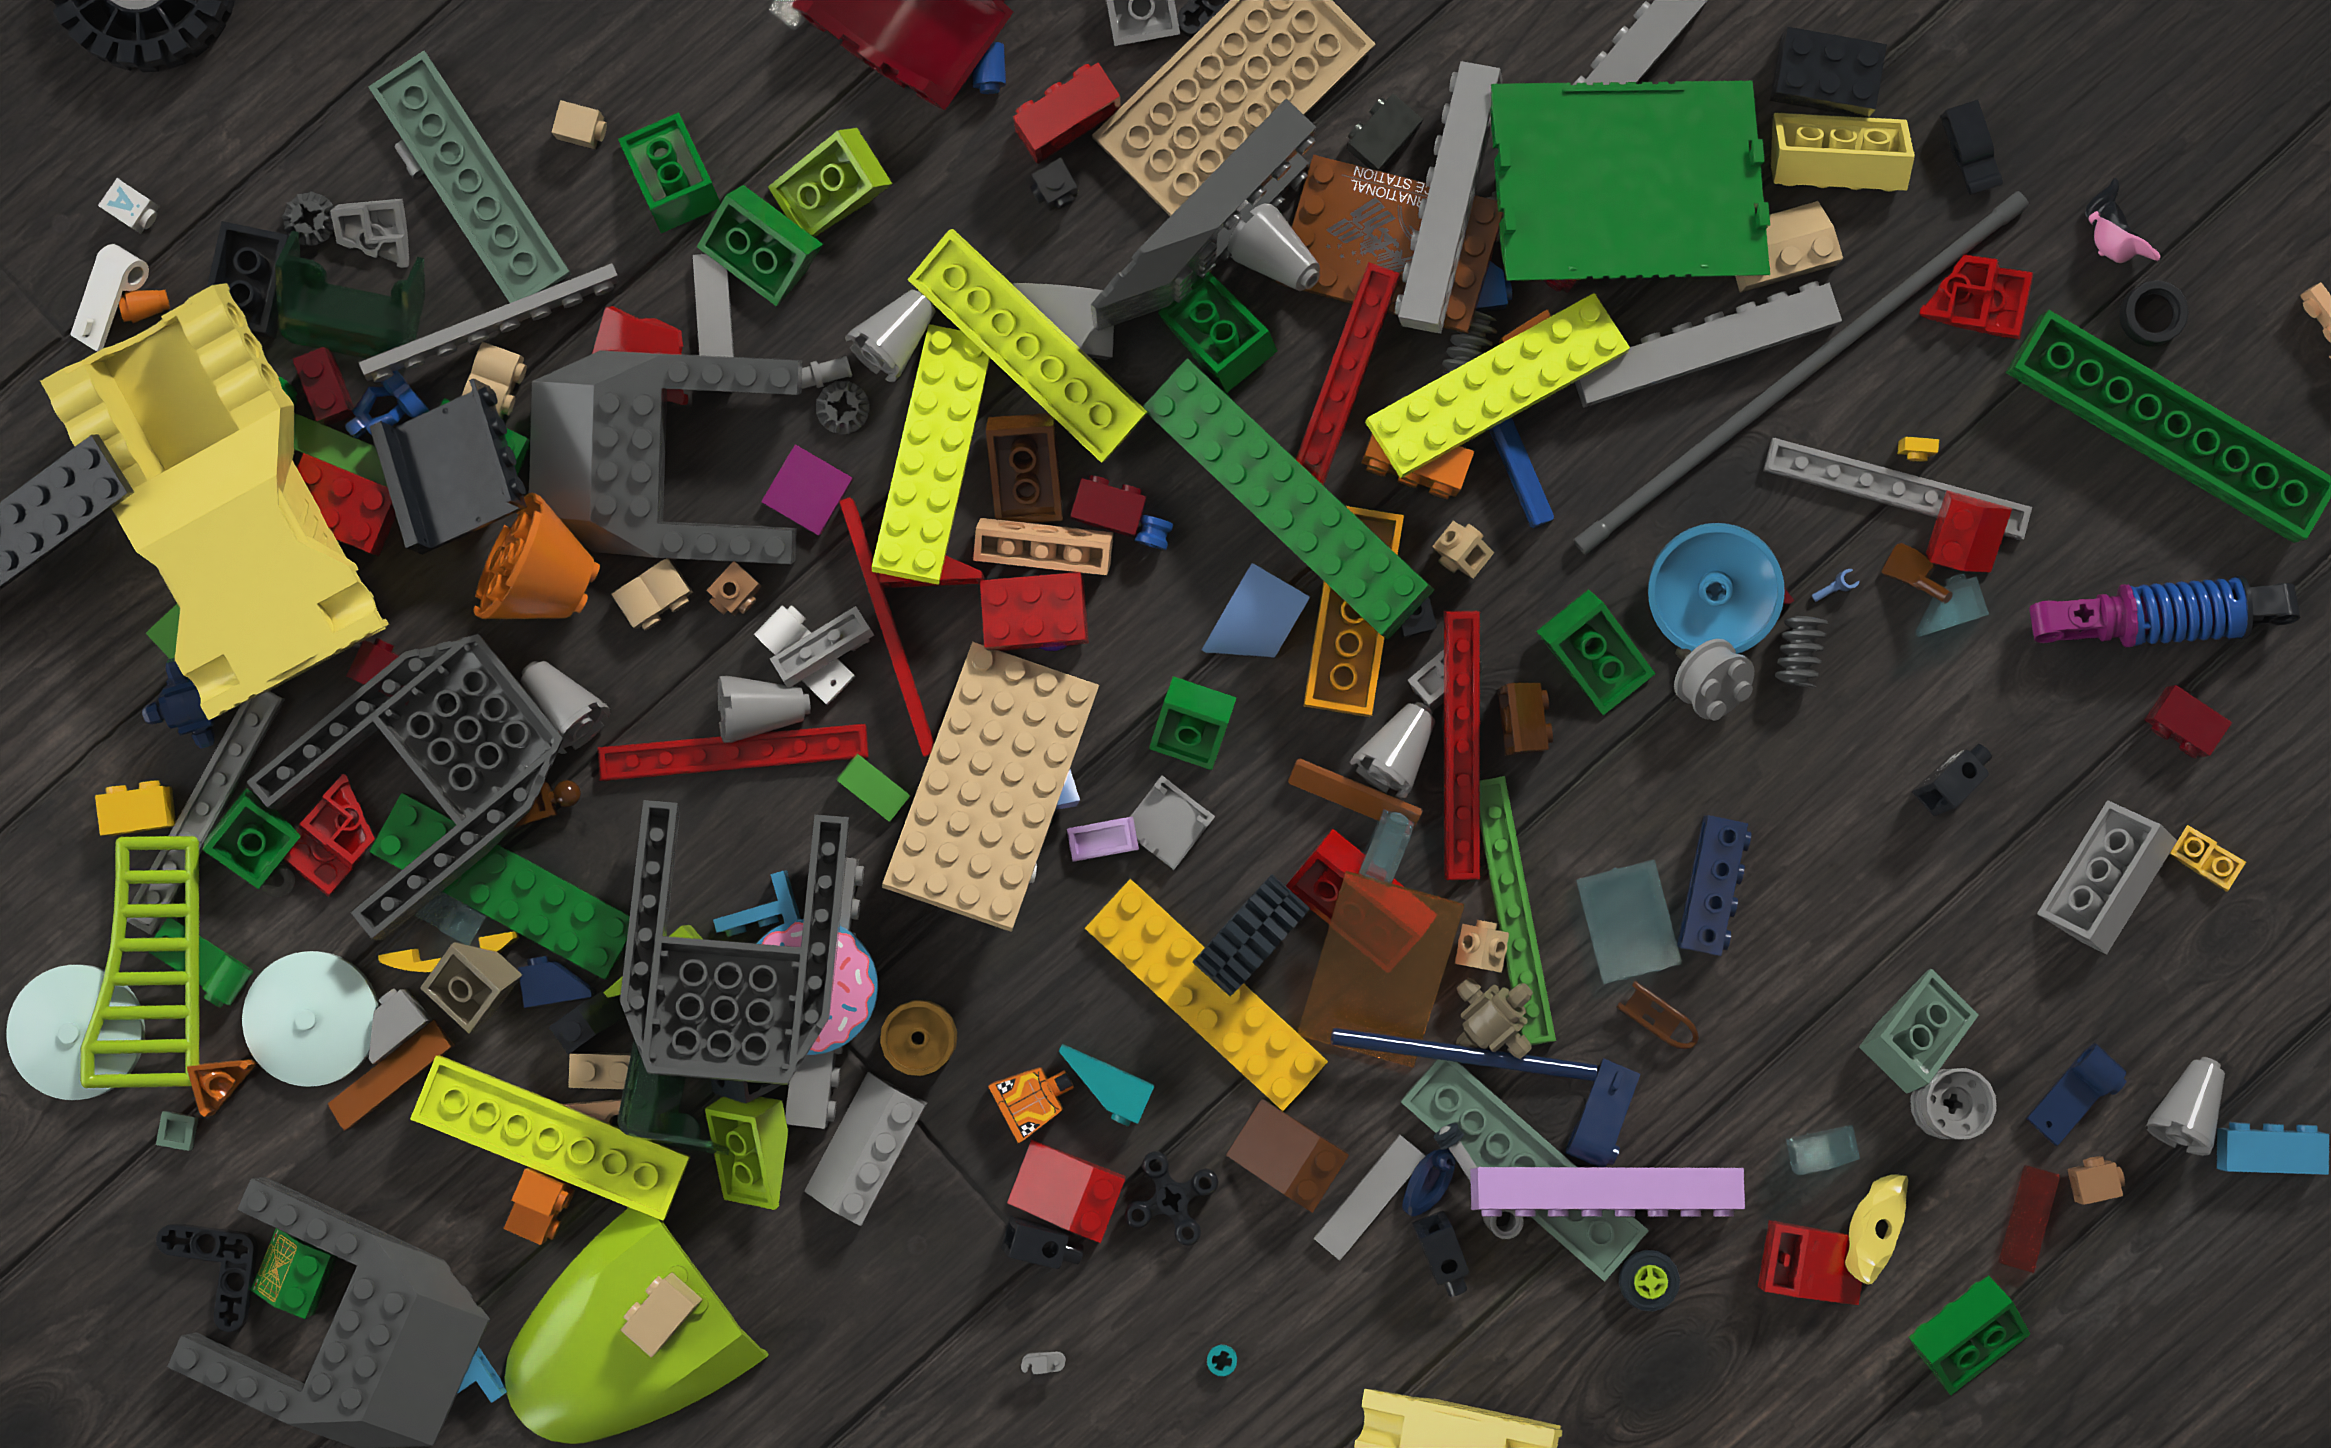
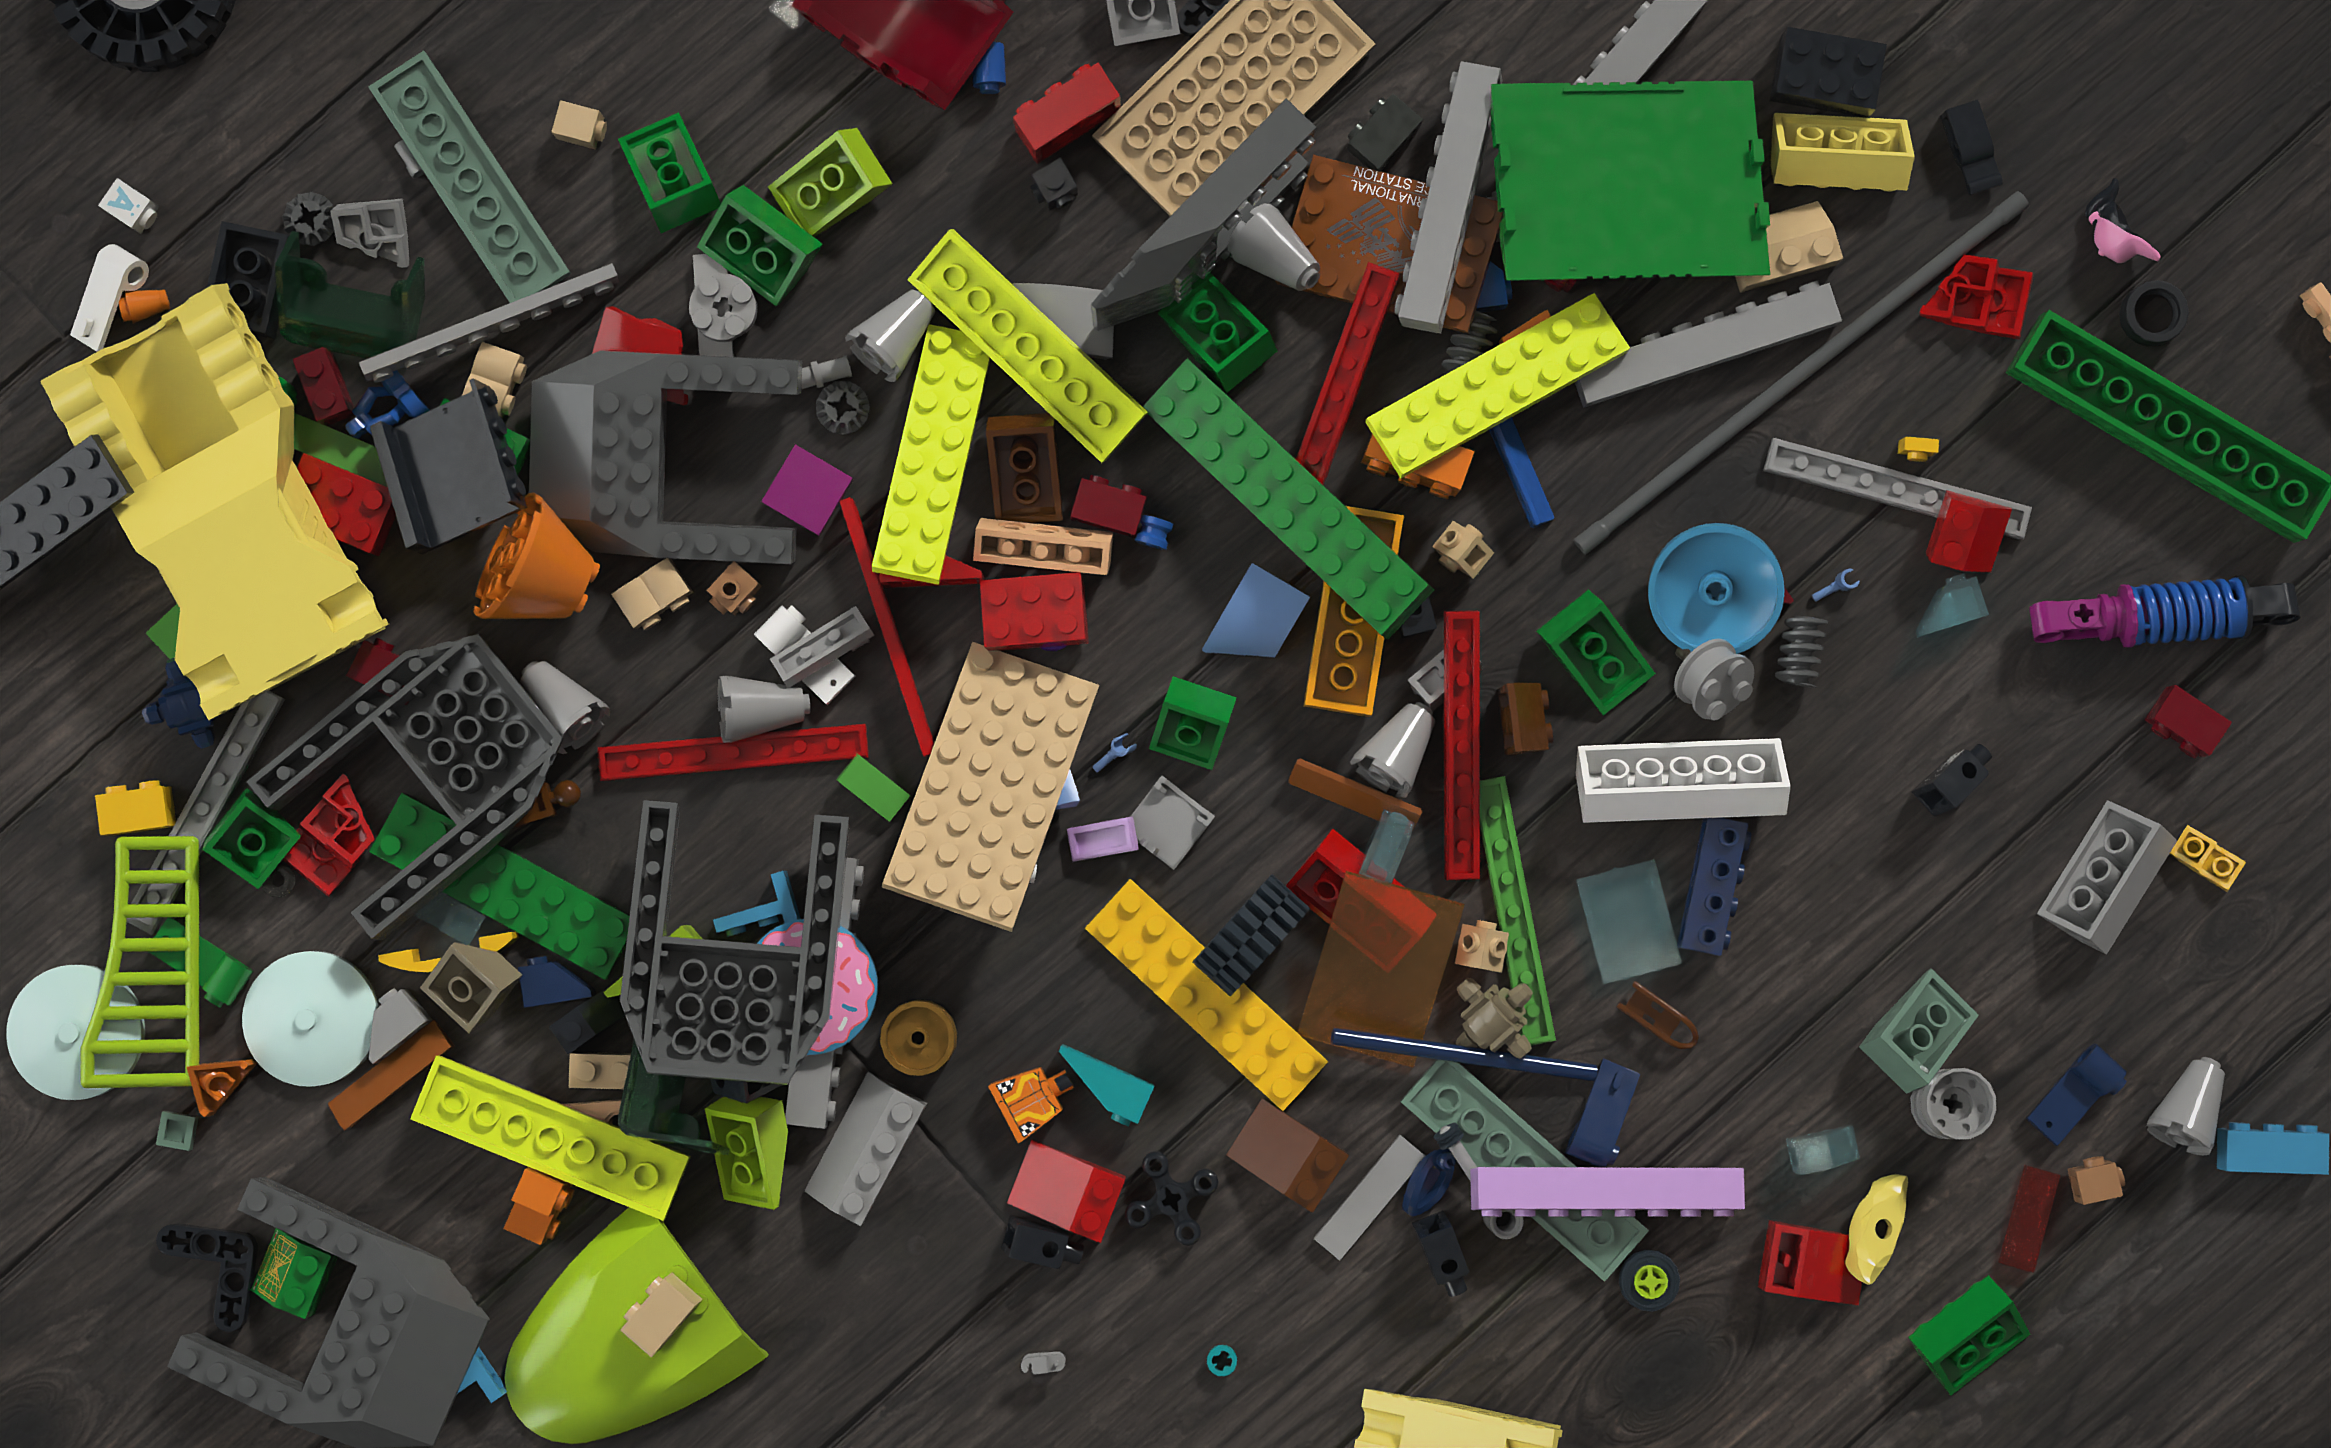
(712, 291): none -> light grey plate
(1116, 750): none -> medium blue hand
(1682, 780): none -> white brick
(1914, 569): reddish brown piece -> none

